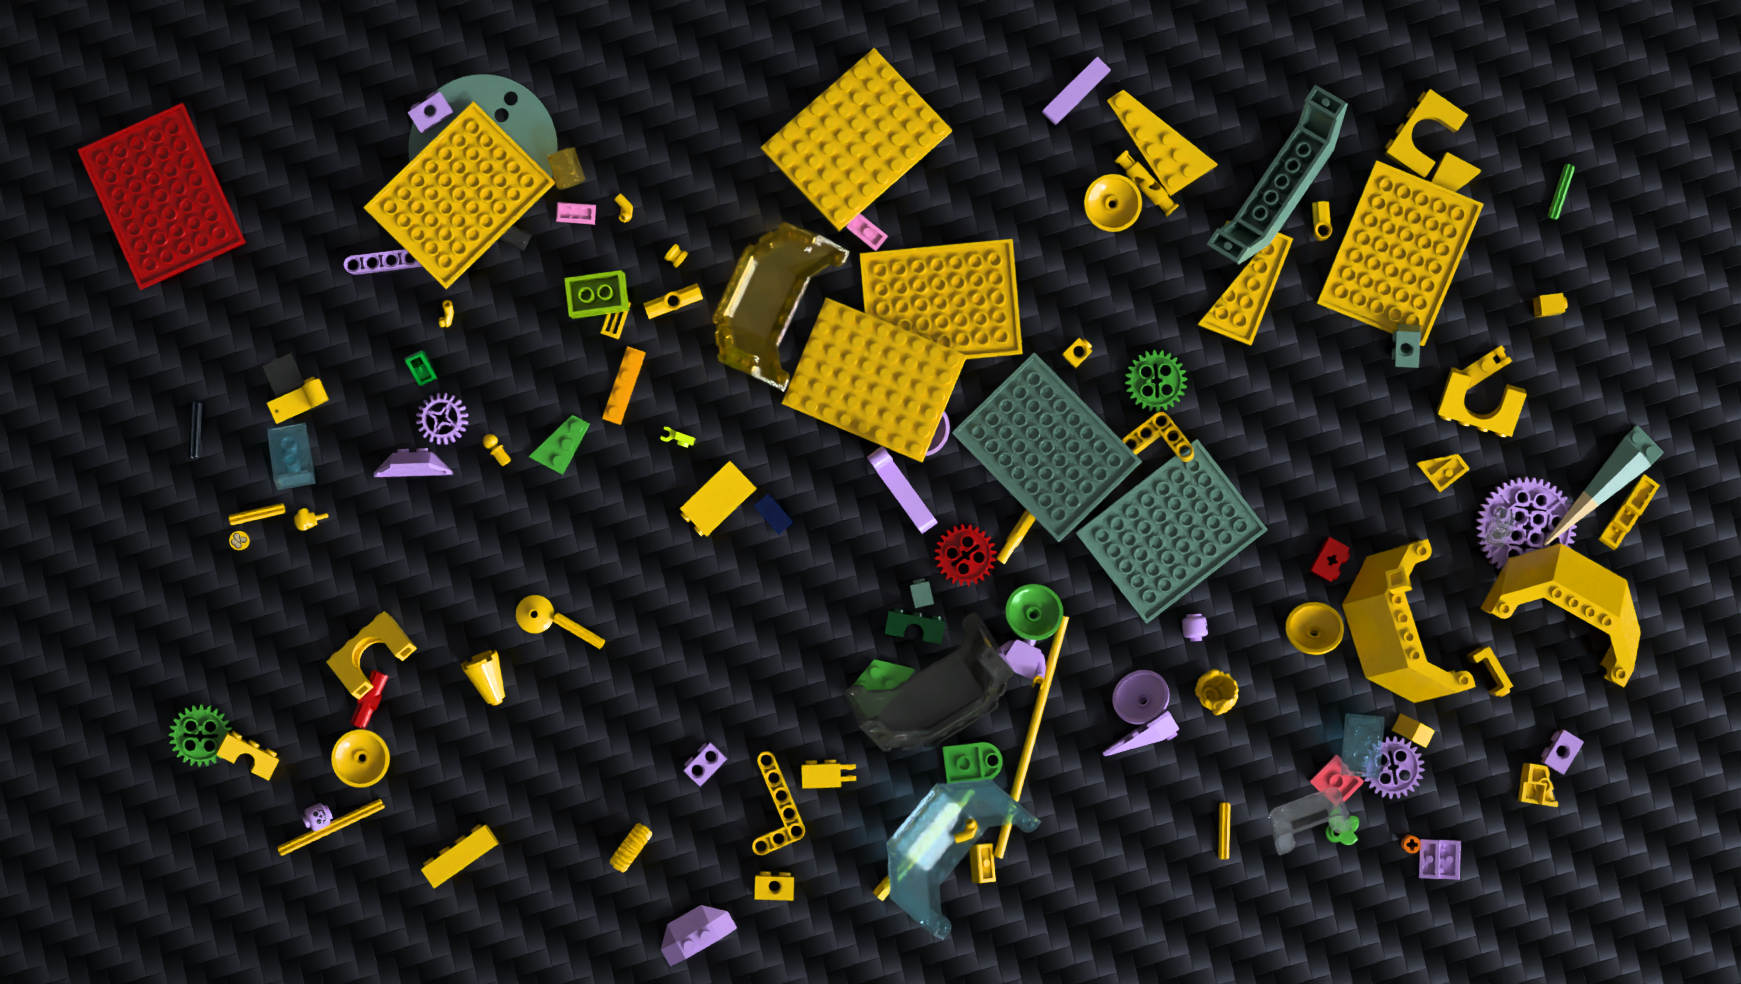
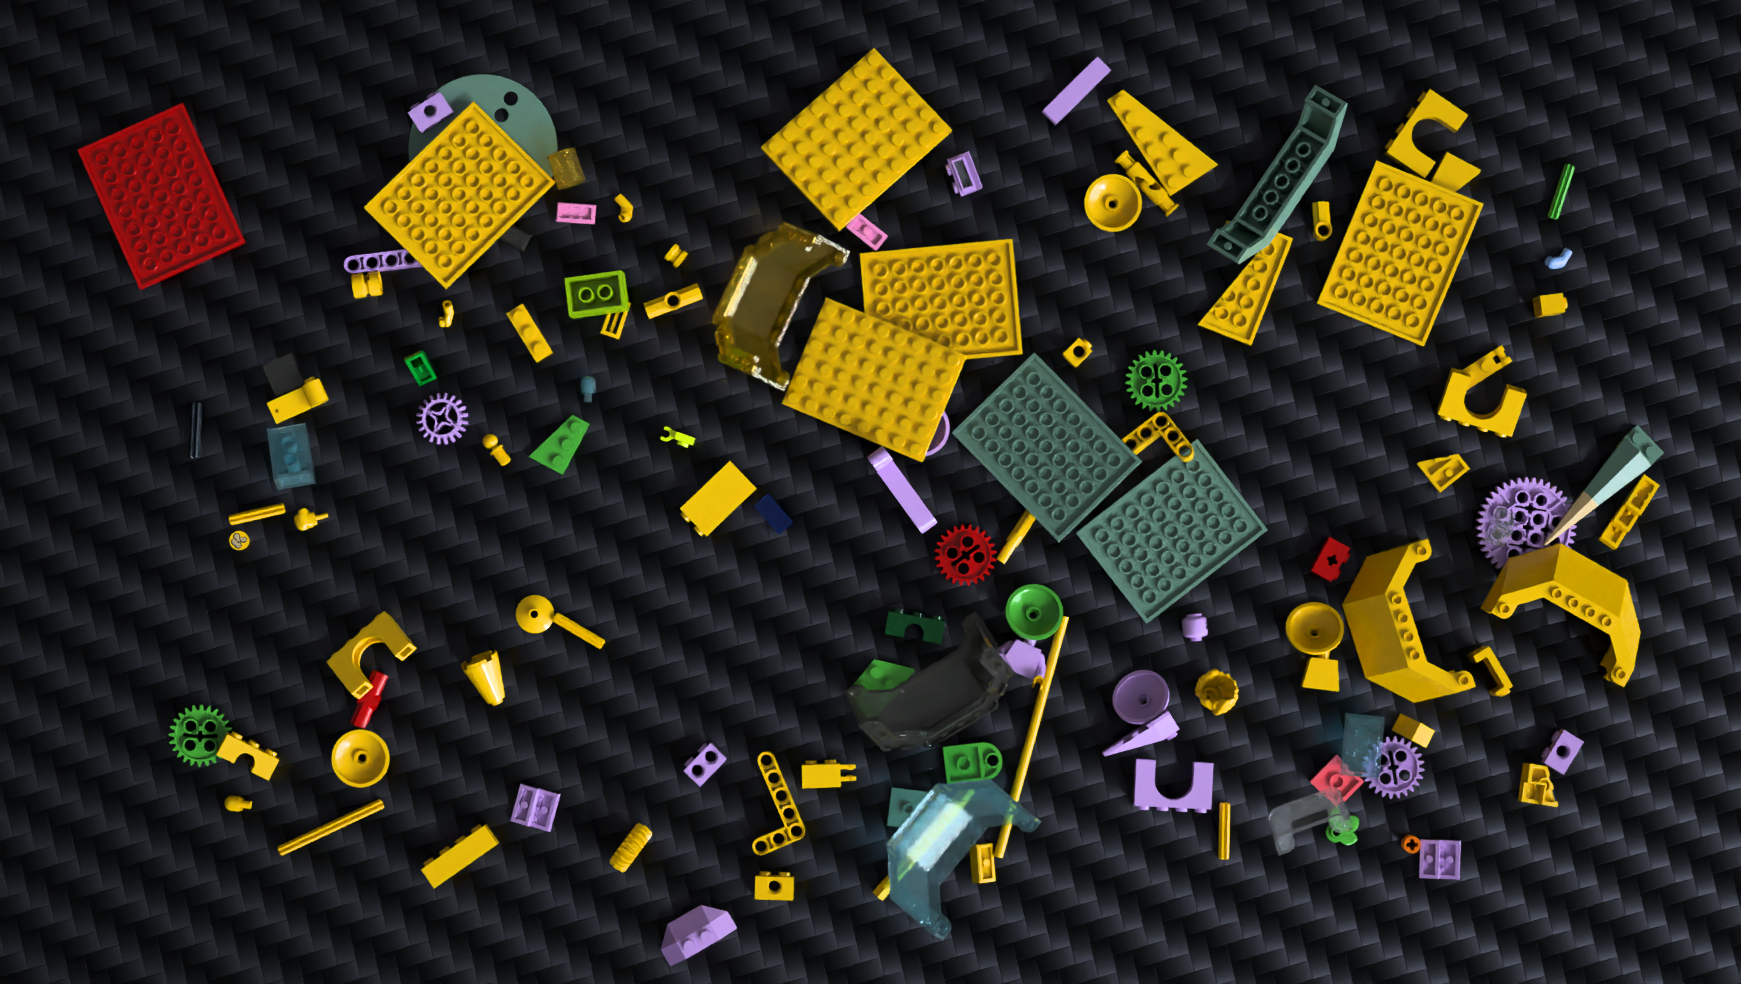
(237, 803): none -> yellow cylinder
(317, 817): lavender head -> none
(367, 284): none -> yellow wheel
(412, 464): lavender wedge -> none
(529, 333): none -> yellow plate
(535, 807): none -> lavender slope
(588, 387): none -> clear light blue cylinder
(624, 385): light orange plate -> none
(902, 804): none -> sand green plate
(921, 593): sand green brick -> none
(964, 174): none -> lavender window
(969, 831): yellow arm -> none
(1197, 797): none -> lavender arch
(1321, 673): none -> yellow torso
(1398, 580): yellow brick -> none
(1406, 356): sand green brick -> none
(1558, 262): none -> light blue arm

